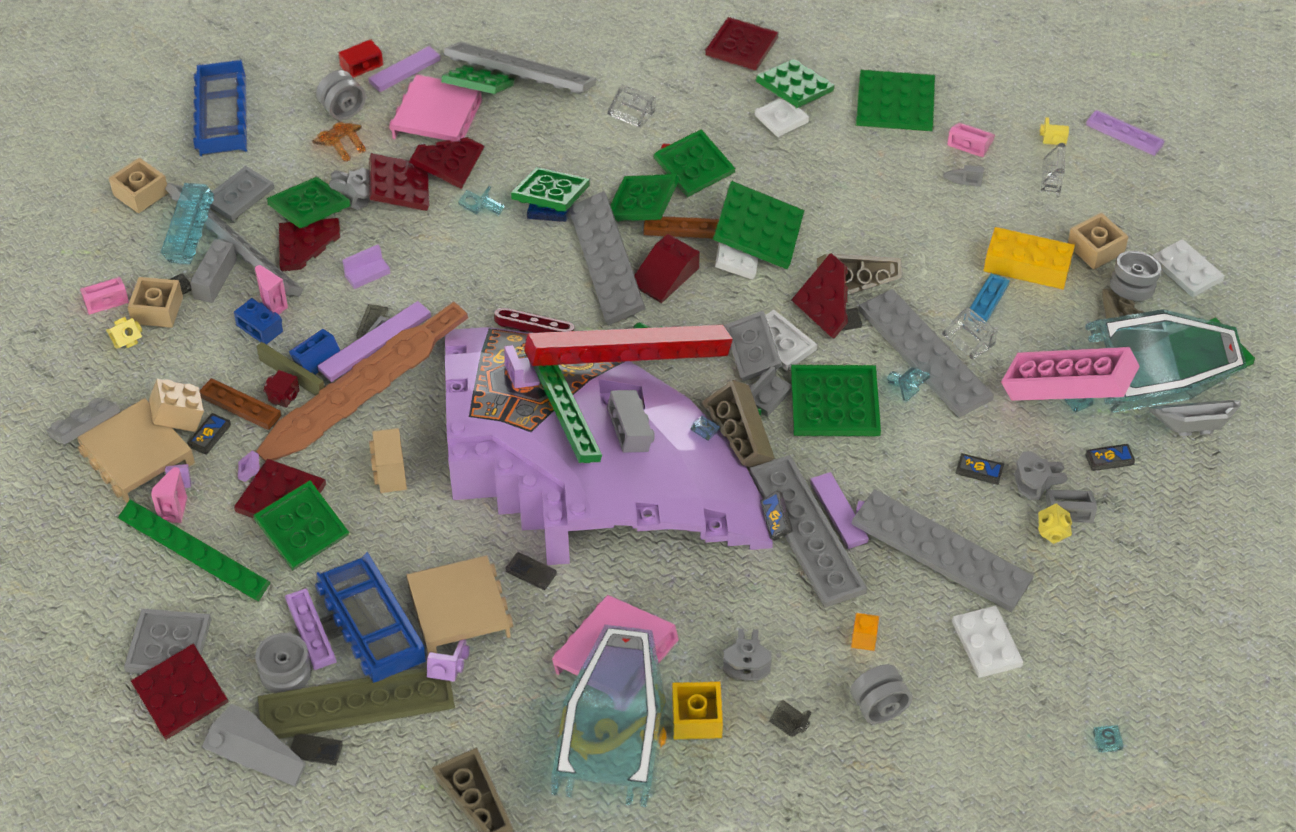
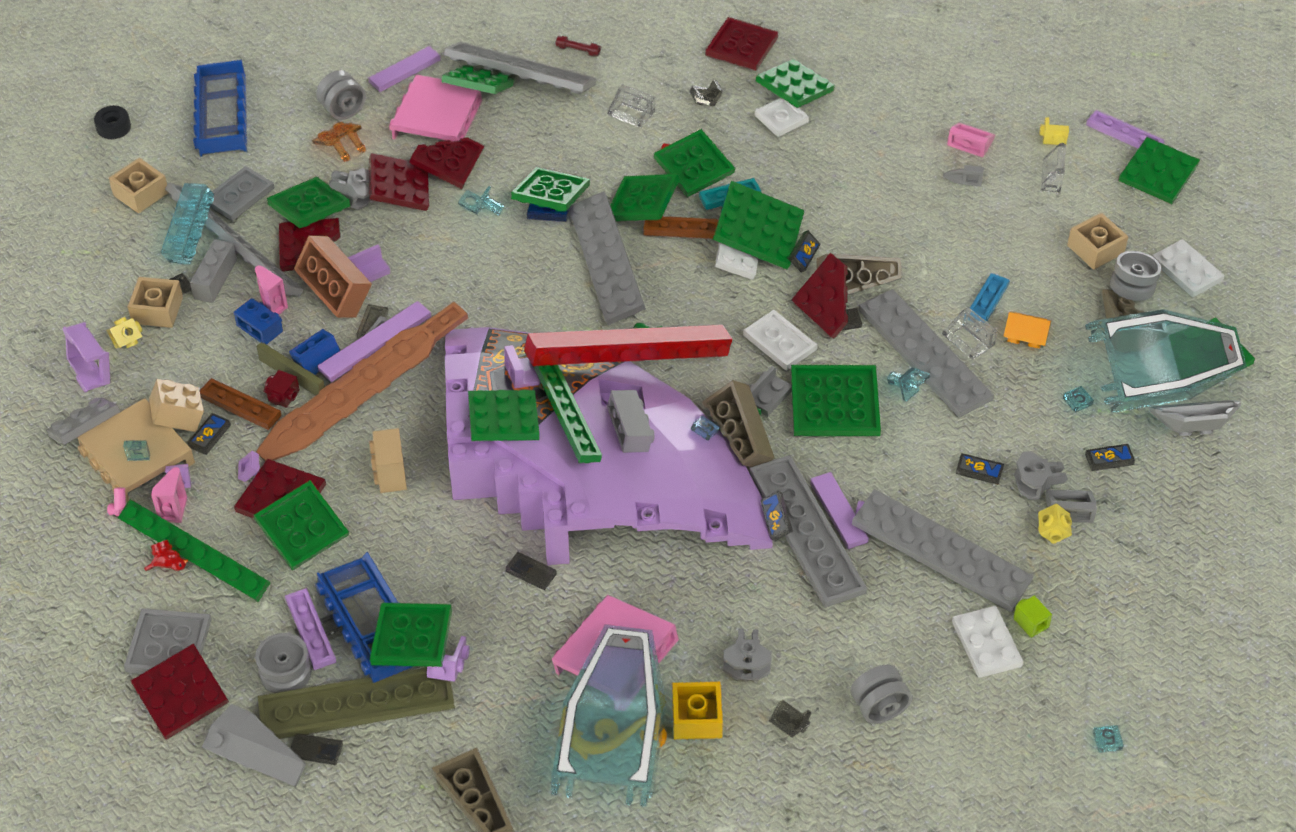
(81, 353): none -> lavender piece
(104, 295): bright pink tile -> none
(112, 114): none -> black tyre
(119, 502): none -> bright pink arm
(136, 450): none -> clear light blue tile
(166, 557): none -> red animal
(332, 276): none -> nougat brick
(361, 58): red brick -> none
(411, 634): none -> green plate
(458, 602): tan panel -> none
(503, 415): none -> green plate
(530, 322): dark red plate -> none
(592, 49): none -> dark red bar
(667, 268): dark red slope -> none
(706, 96): none -> clear smoke bracket
(715, 197): none -> teal plate
(753, 345): light grey plate -> none
(804, 251): none -> tile
(865, 631): light orange brick -> none
(896, 100): green plate -> none
(1027, 328): none -> light orange slope
(1029, 258): yellow brick -> none
(1032, 616): none -> lime brick
(1071, 374): bright pink brick -> none
(1159, 170): none -> green plate

